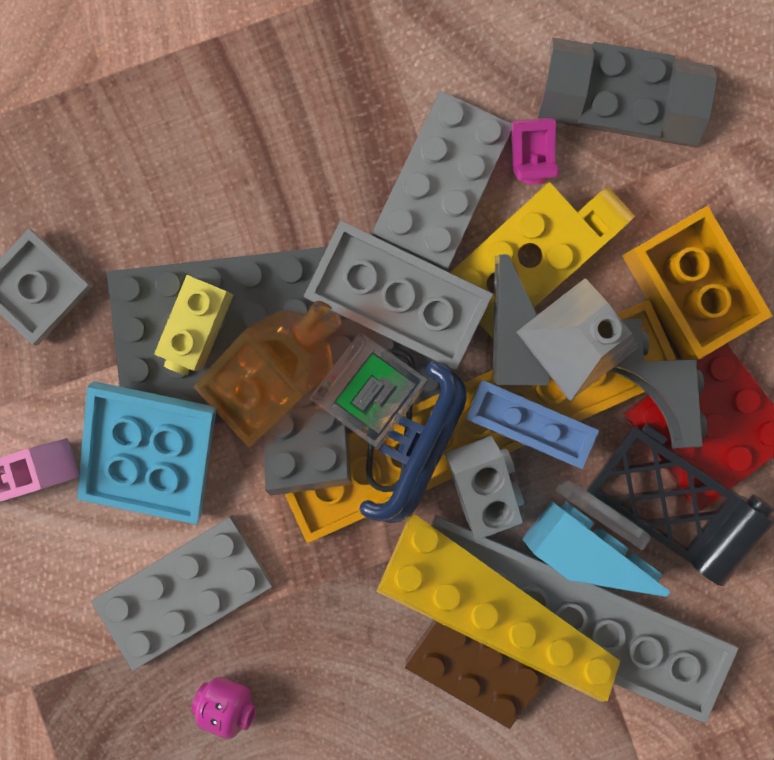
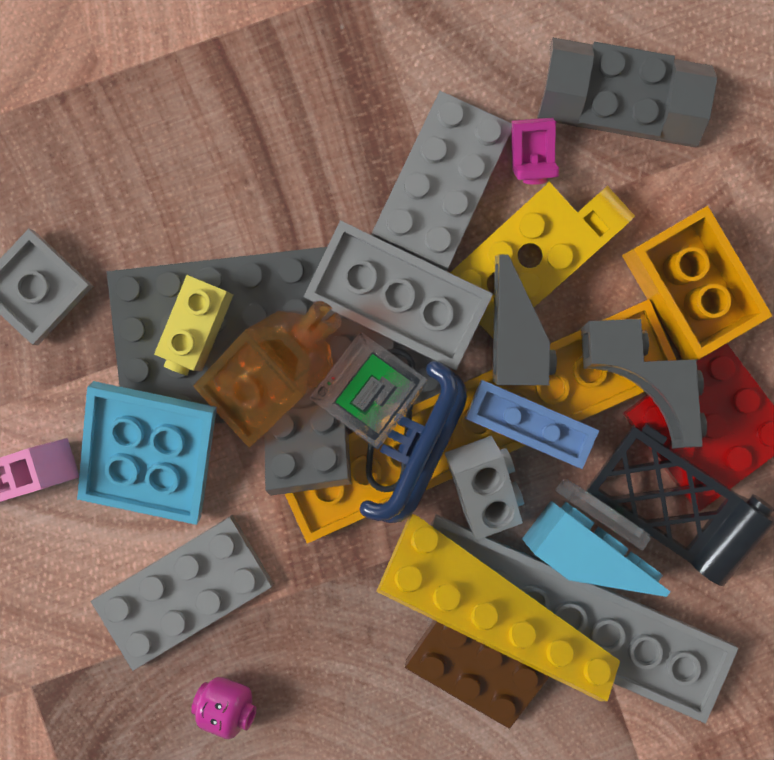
(578, 339): light grey slope -> none

